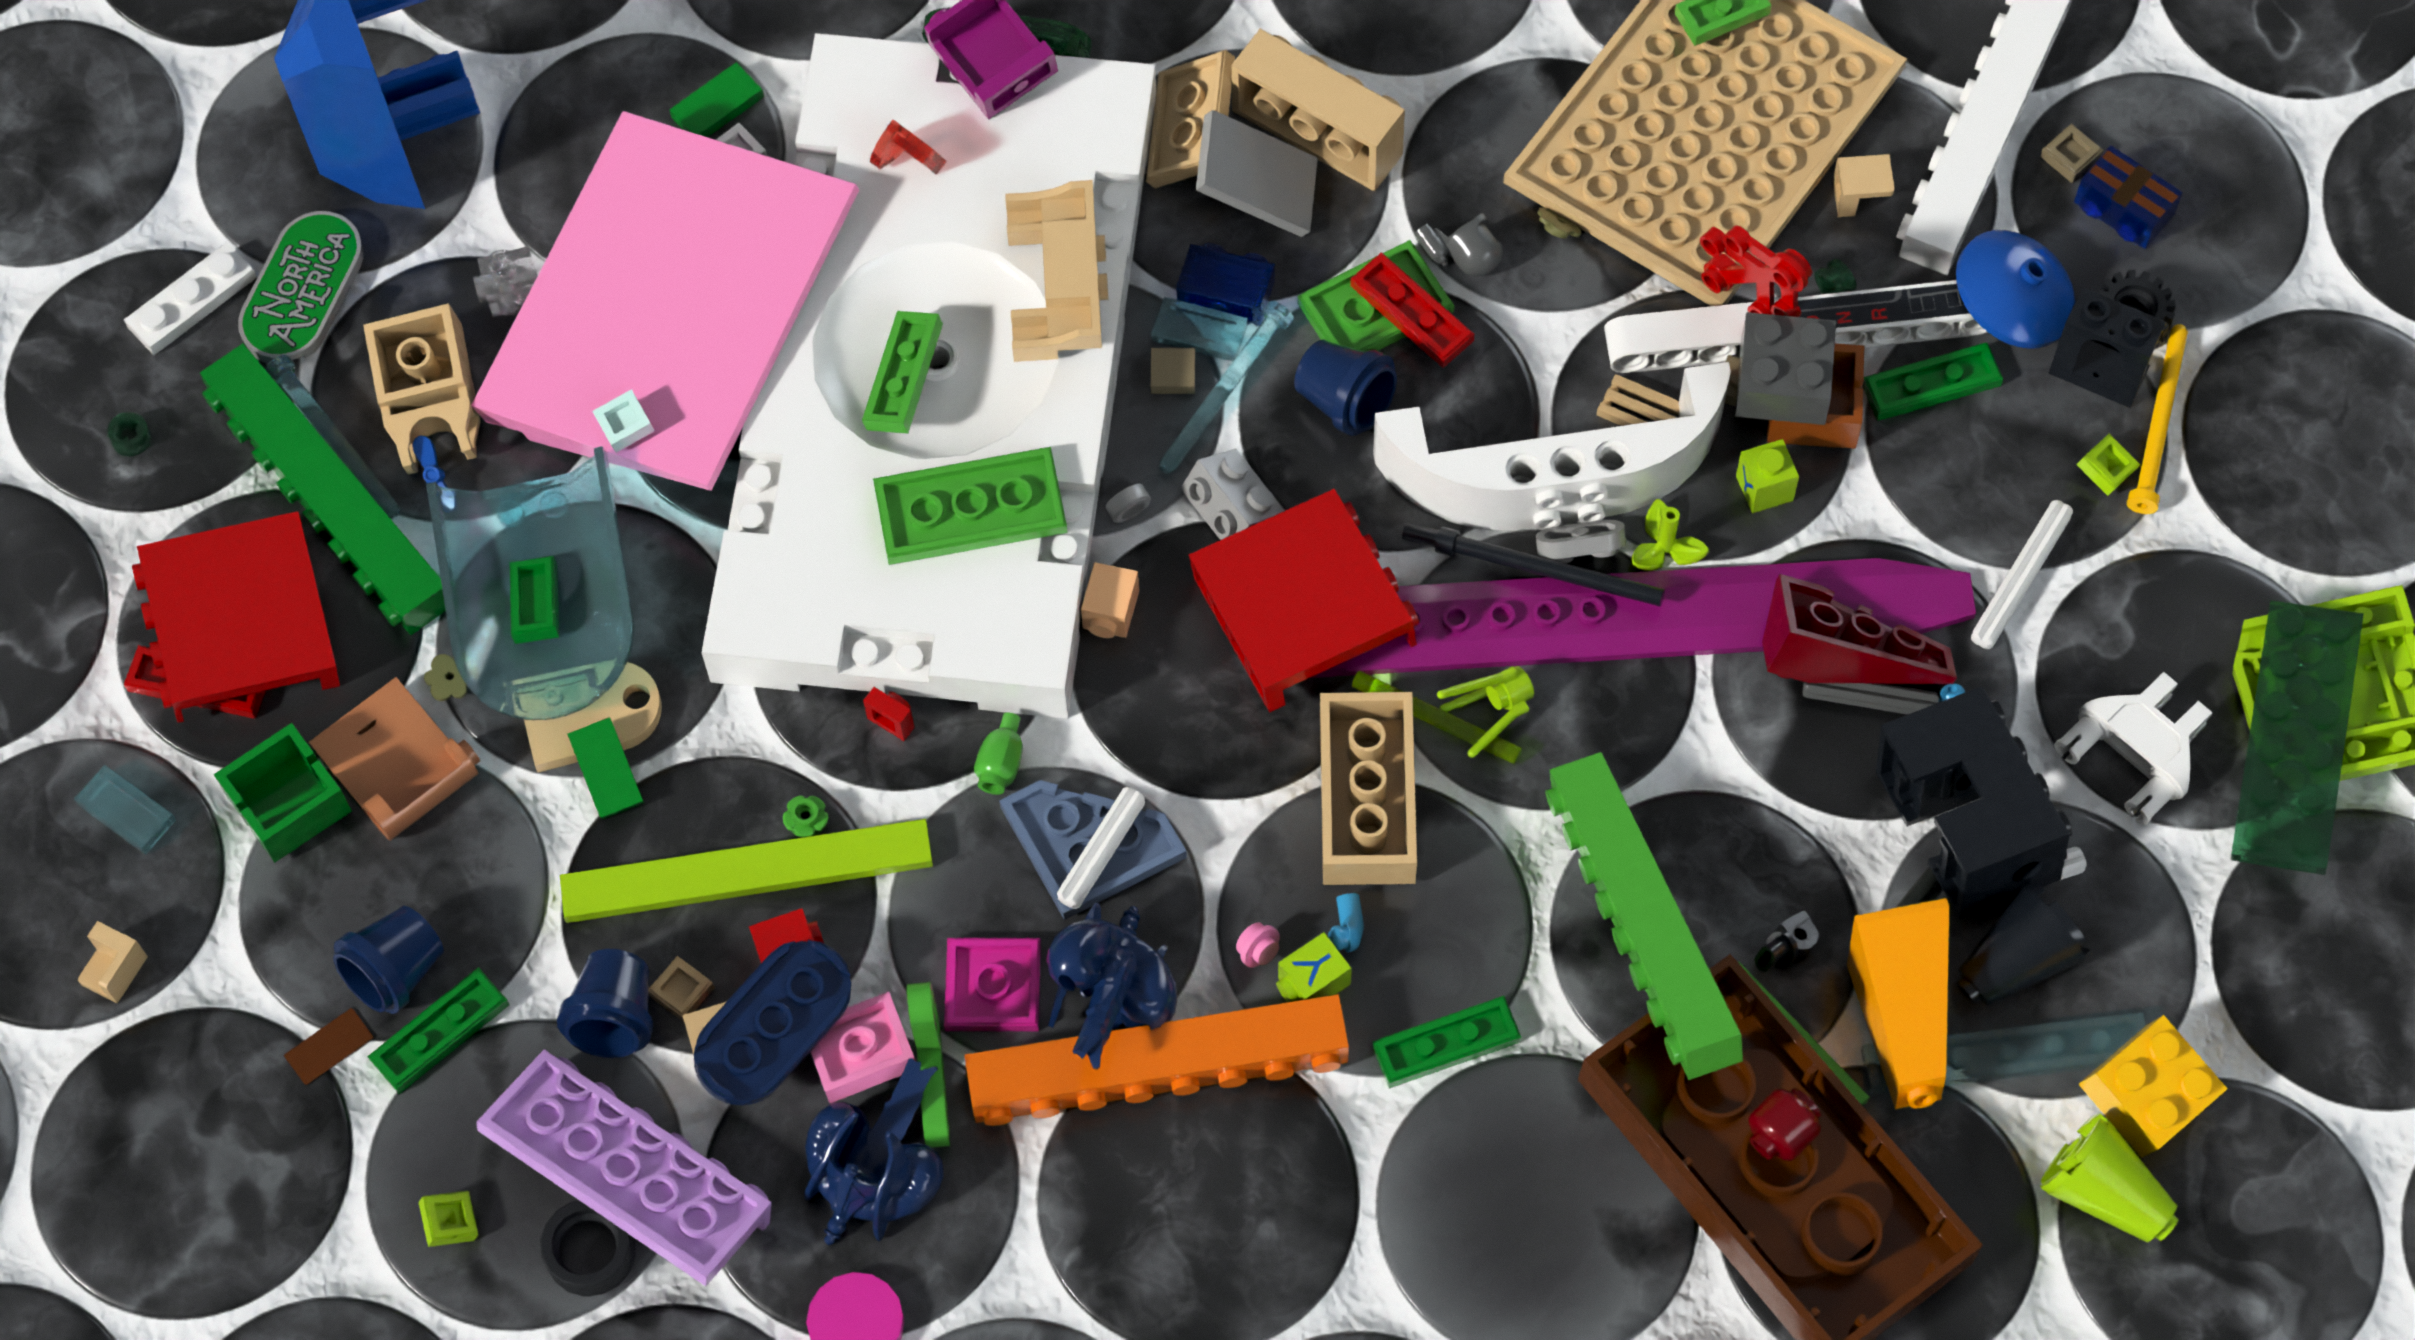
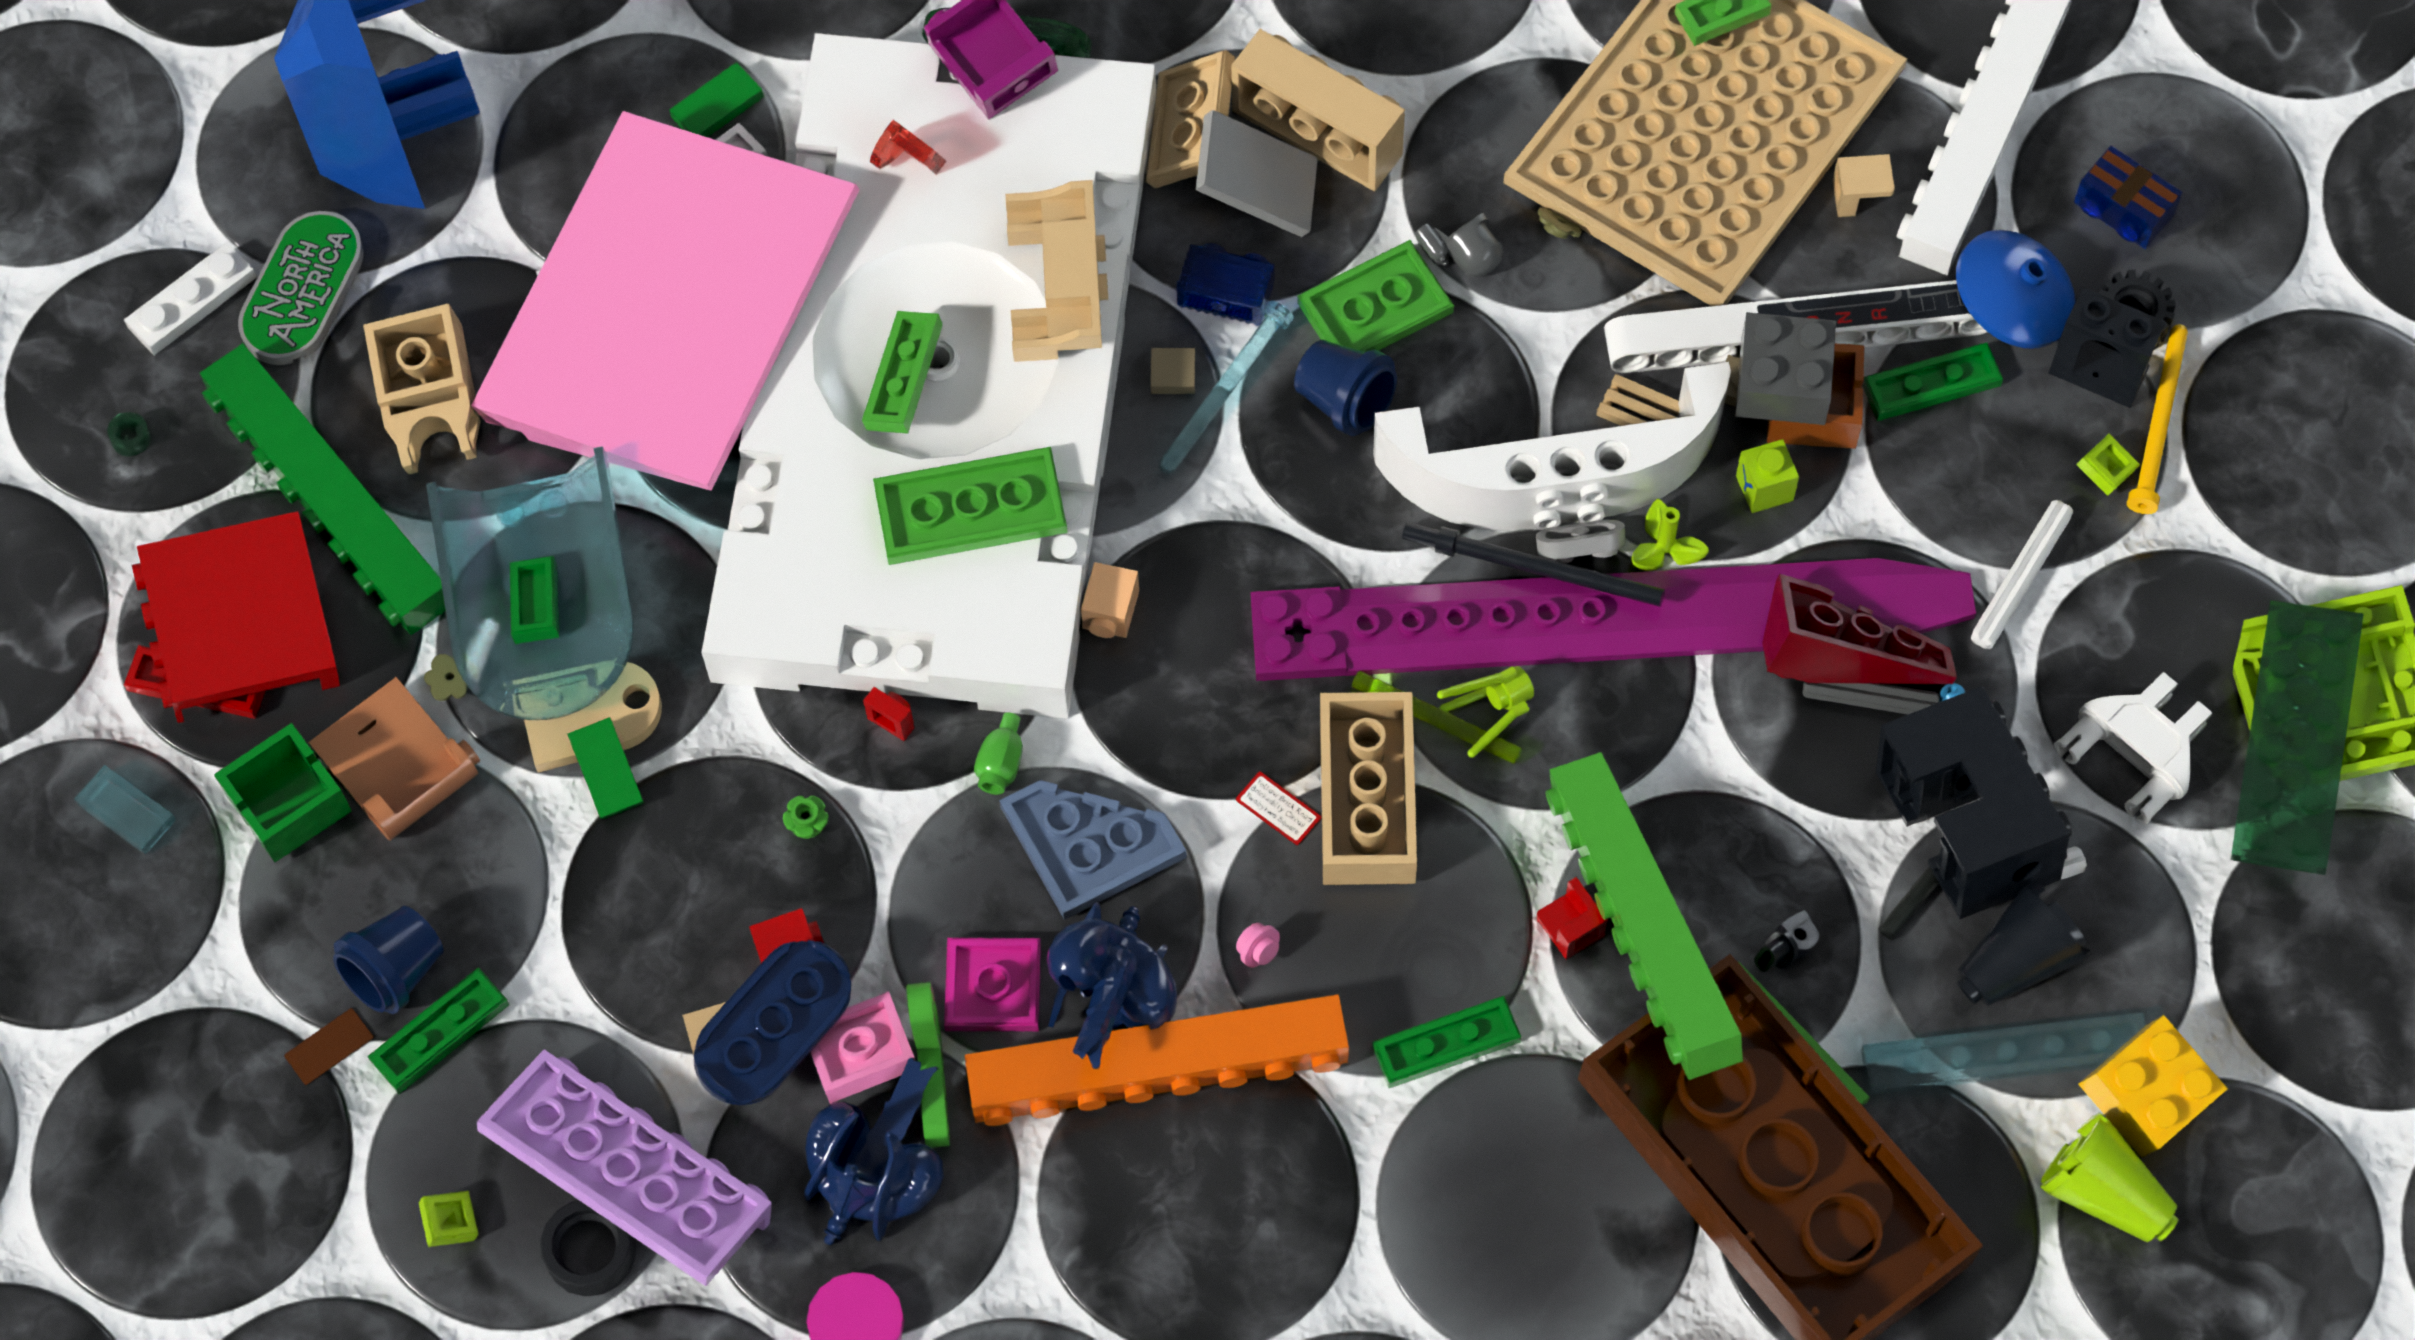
(113, 963): tan panel -> none
(282, 372): clear light blue bar -> none
(426, 454): blue piece -> none
(505, 280): clear brick -> none
(608, 1006): dark blue piece -> none
(623, 421): light aqua plate -> none
(680, 988): tan tile -> none
(745, 871): lime tile -> none
(1101, 848): white axle -> none
(1128, 503): light grey tile -> none
(1200, 328): clear light blue tile -> none
(1229, 493): light grey bracket -> none
(1278, 808): none -> white sticker
(1301, 594): red panel -> none
(1313, 971): lime brick -> none
(1351, 926): dark azure arm -> none
(1412, 310): red tile -> none
(1572, 920): none -> red panel
(1784, 1124): dark red head -> none
(1786, 269): red plant -> none
(1835, 278): clear green bush -> none
(1903, 991): light orange slope -> none
(2071, 153): dark tan tile -> none

